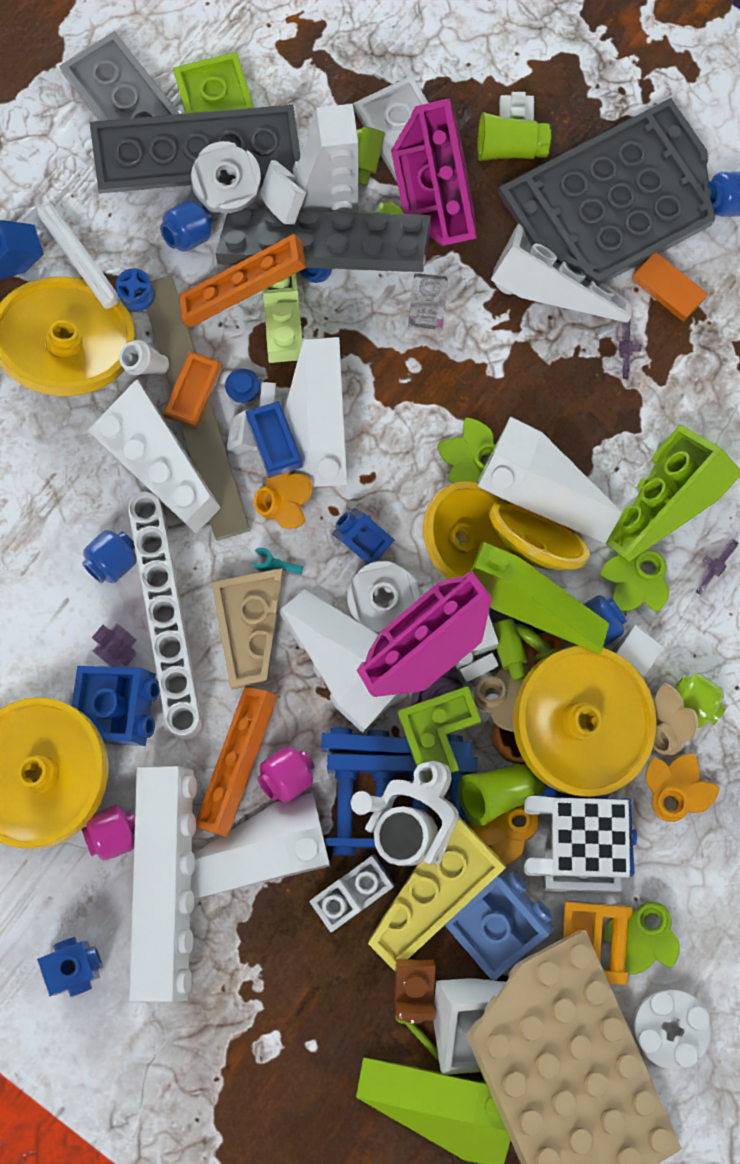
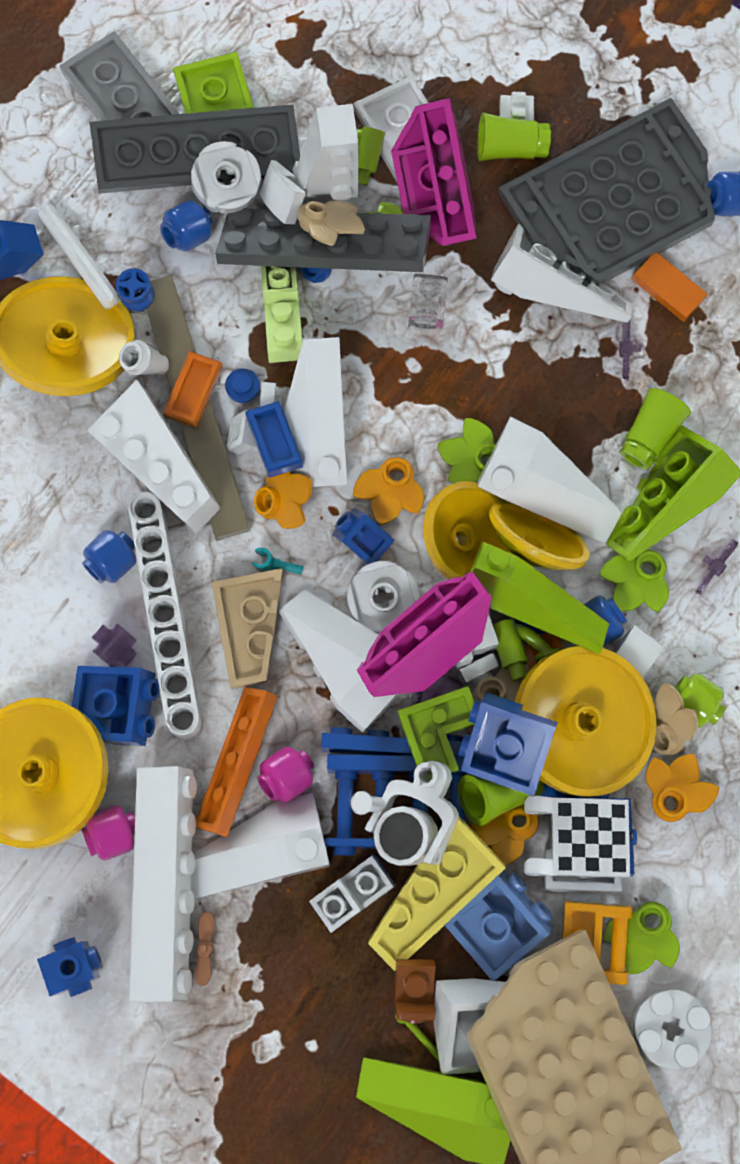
(206, 927): none -> nougat piece
(242, 280): orange plate -> none
(329, 220): none -> tan plate
(387, 494): none -> light orange plate
(506, 744): none -> plate
(653, 427): none -> lime plant

